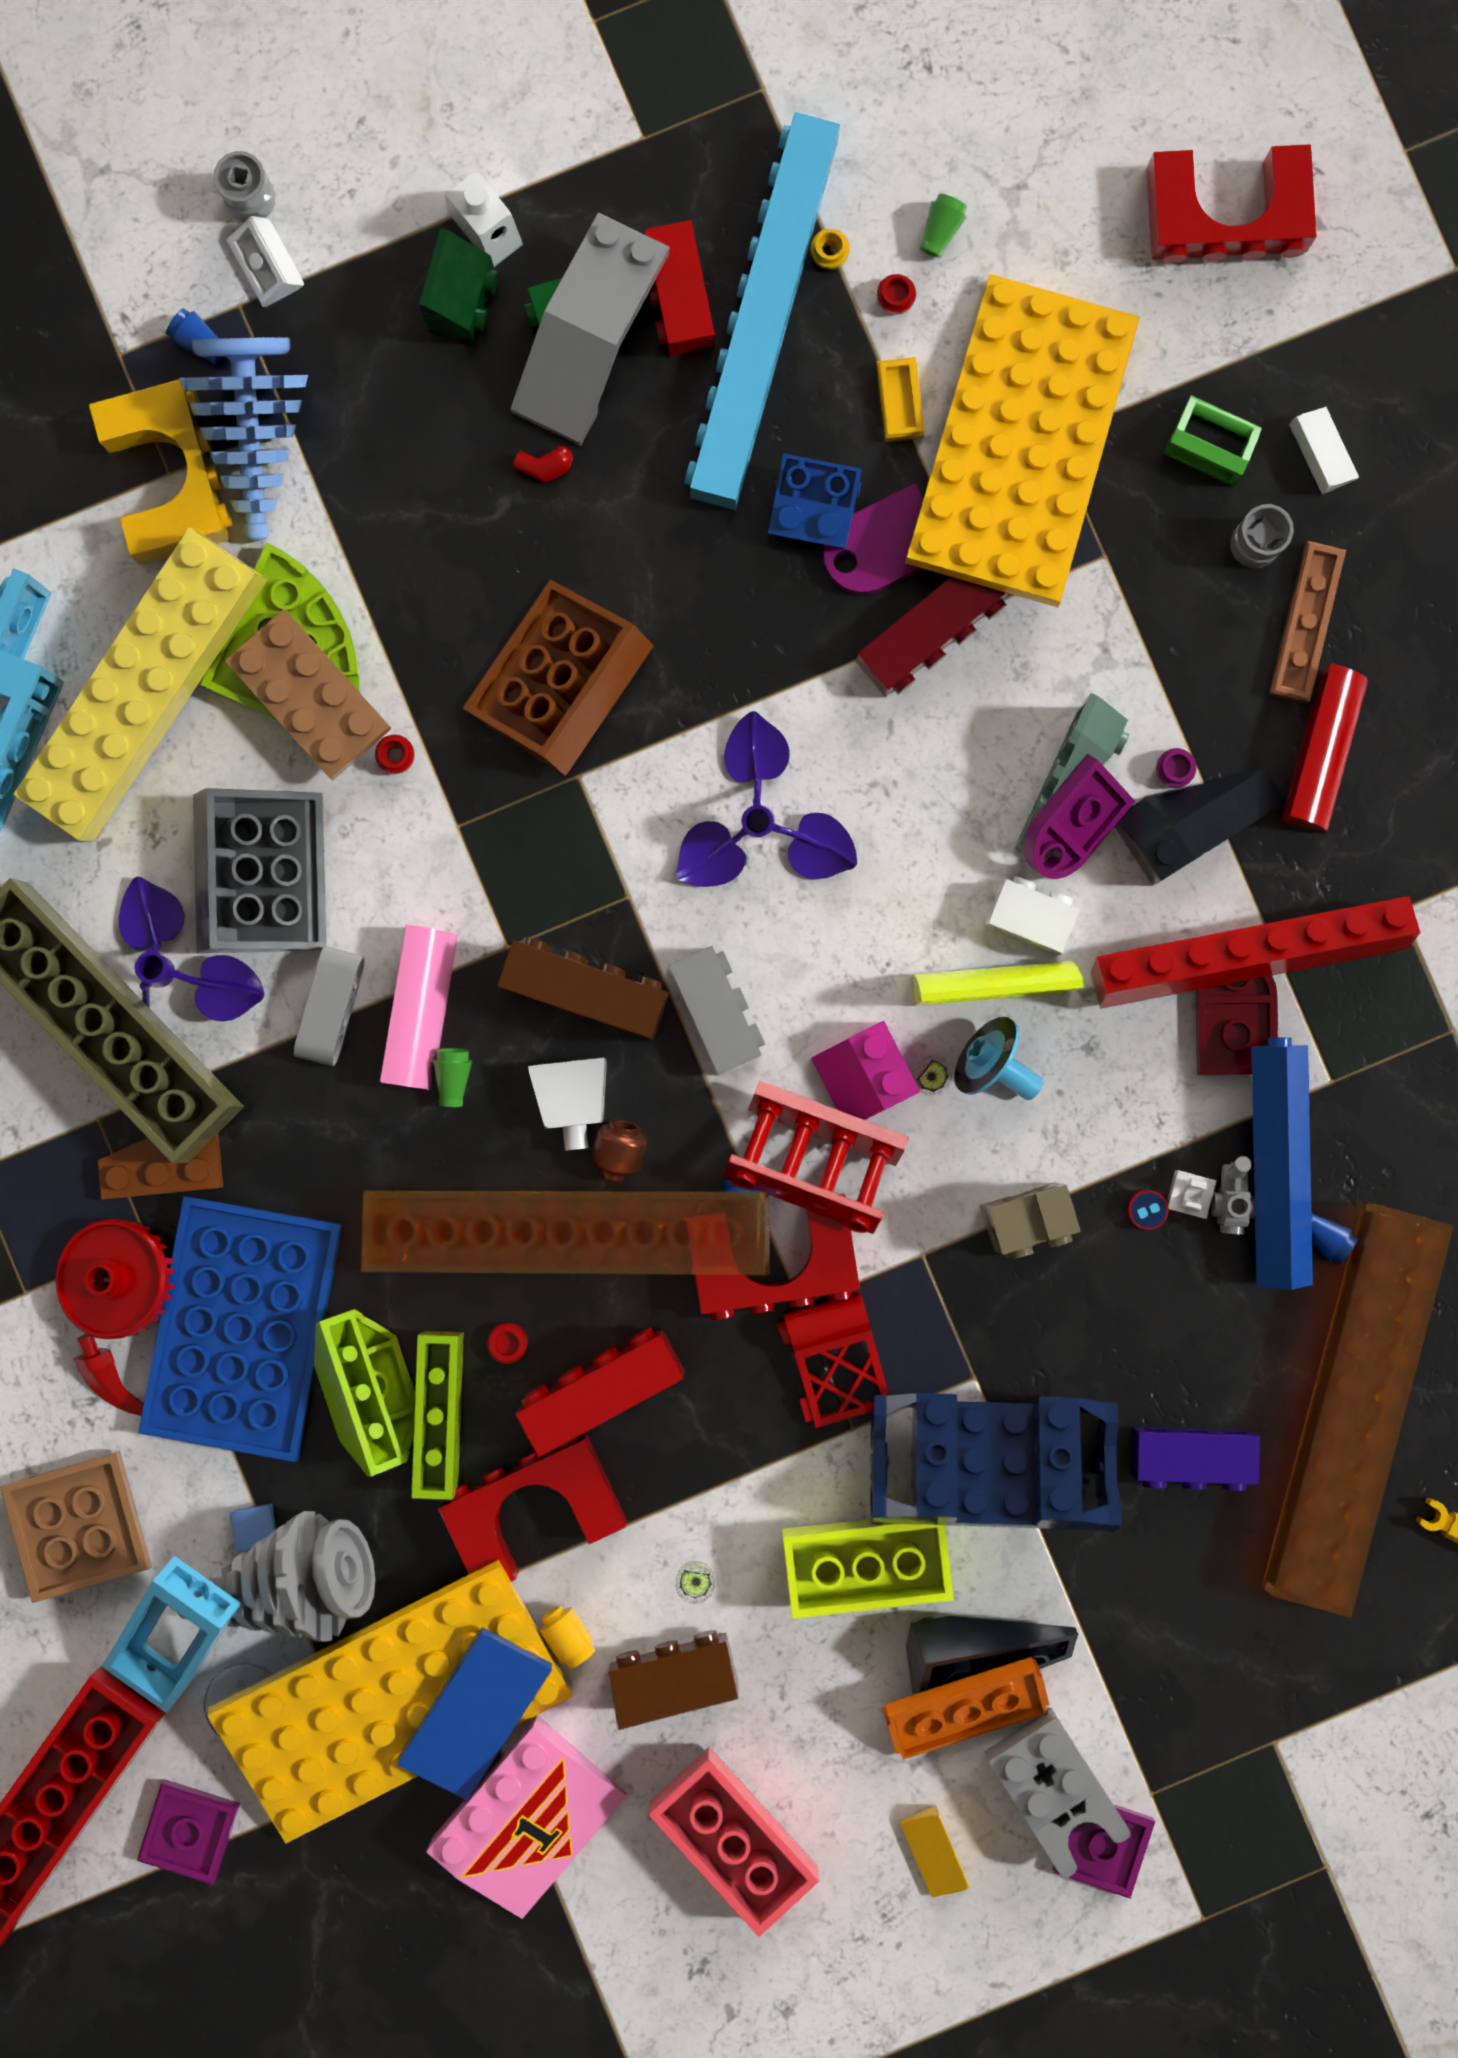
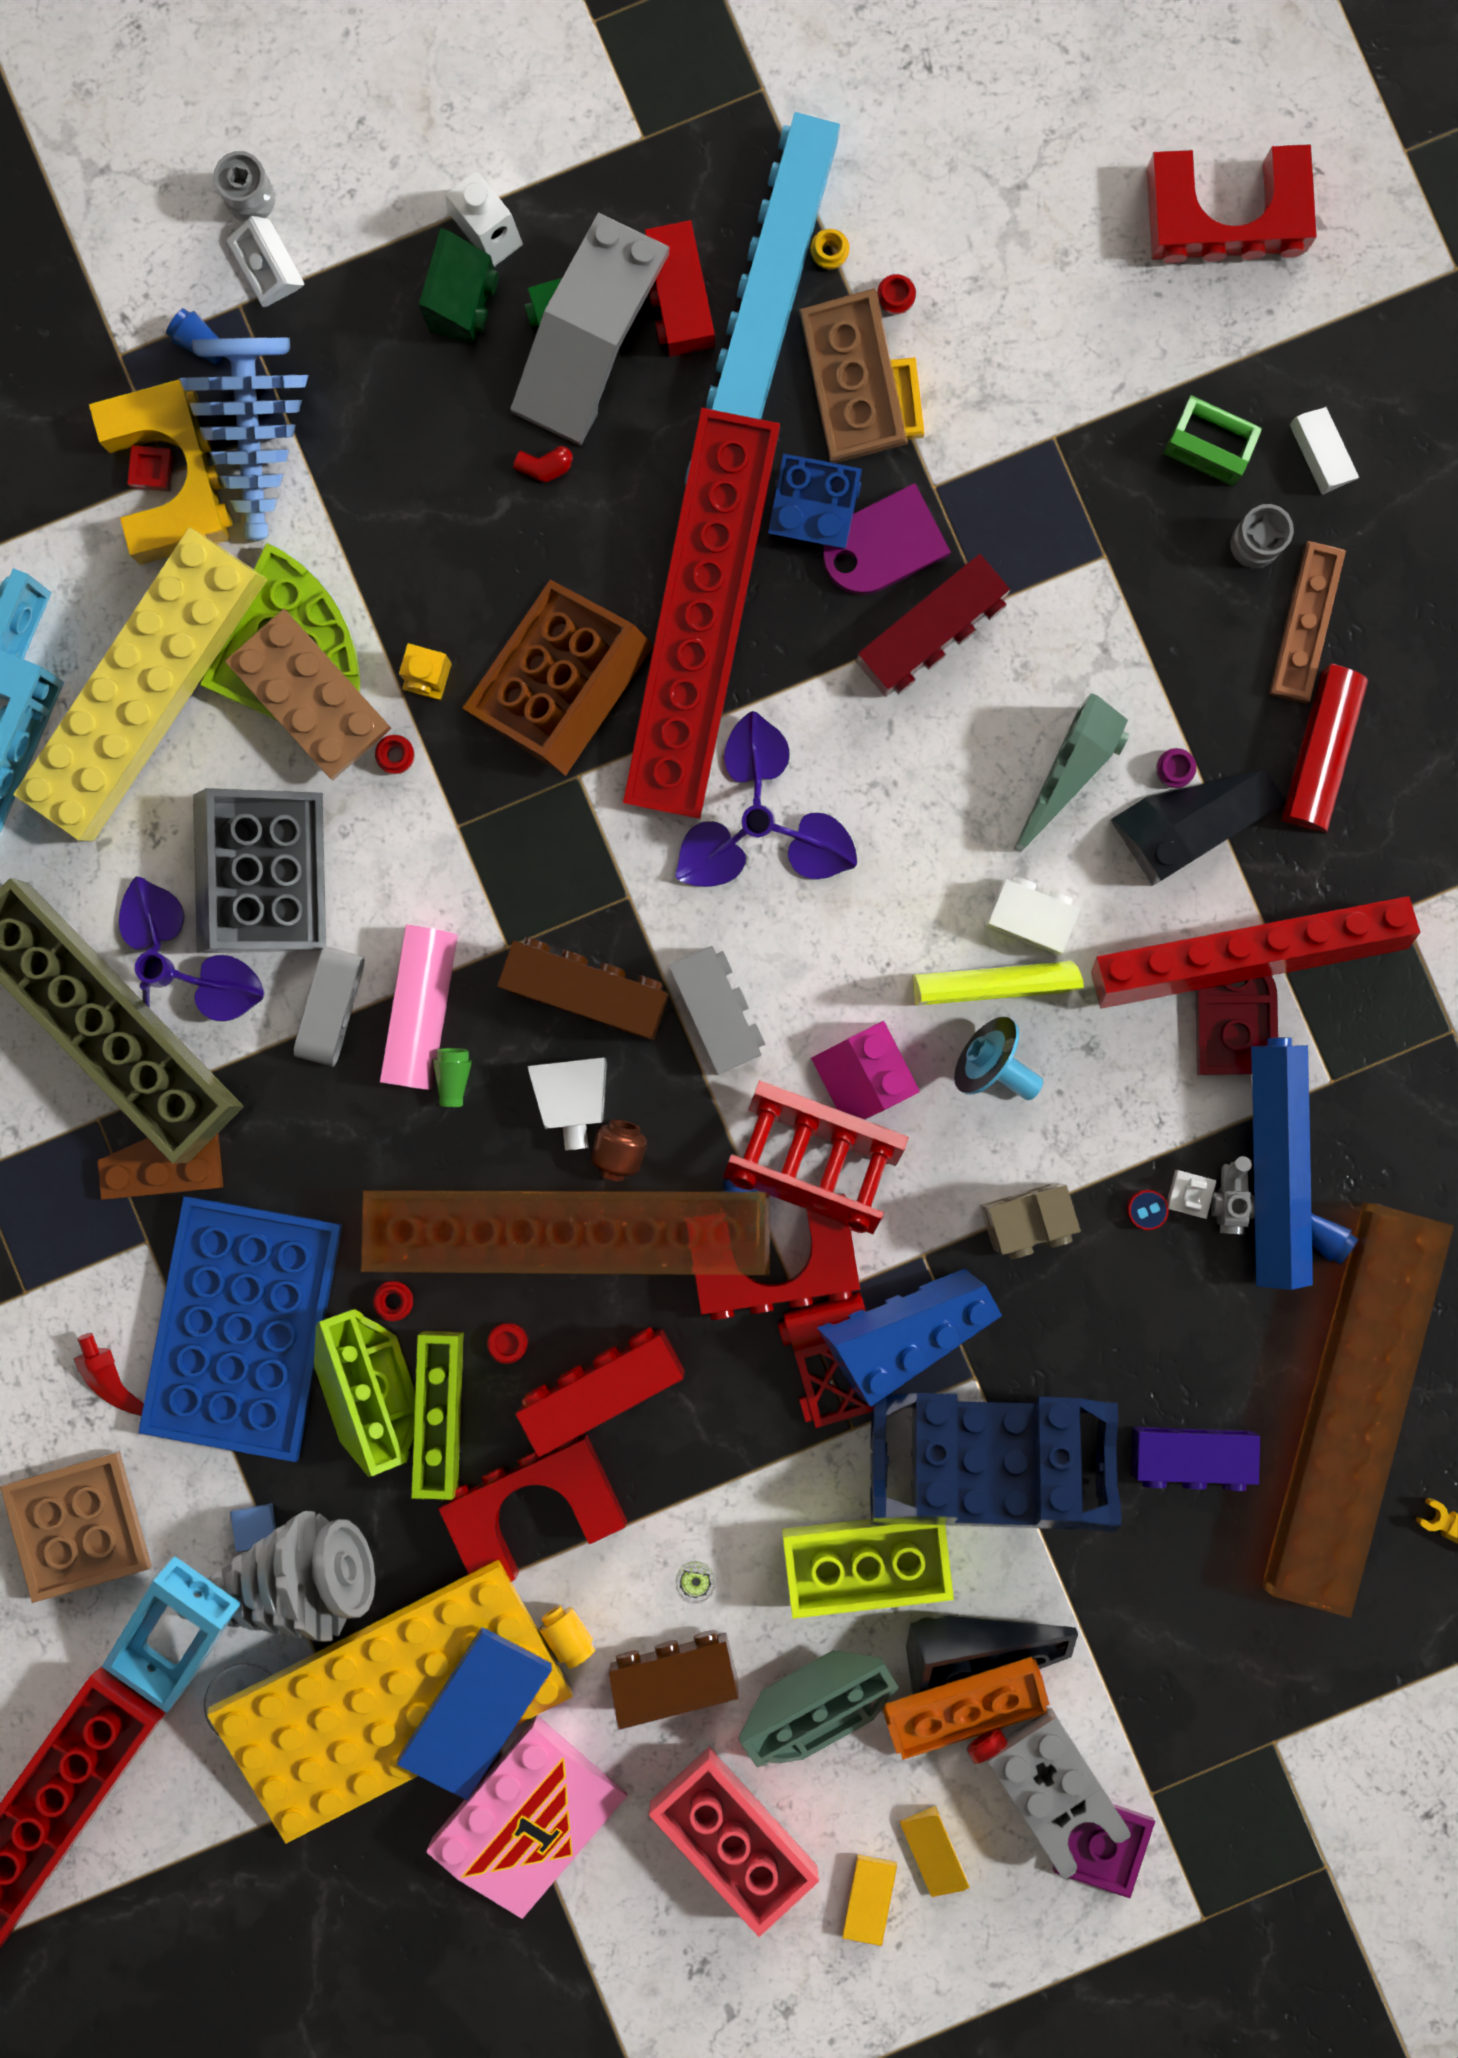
(113, 1279): red wheel -> none
(150, 468): none -> red tile
(188, 1831): magenta tile -> none
(380, 1301): none -> red plate
(424, 671): none -> yellow brick
(701, 612): none -> red plate
(816, 1707): none -> sand green wedge
(853, 376): none -> medium nougat tile
(869, 1900): none -> yellow tile
(908, 1333): none -> blue wedge
(932, 1075): tile -> none
(942, 223): bright green cone -> none
(986, 1746): none -> red tile
(1023, 440): yellow plate -> none
(1075, 820): magenta tile -> none

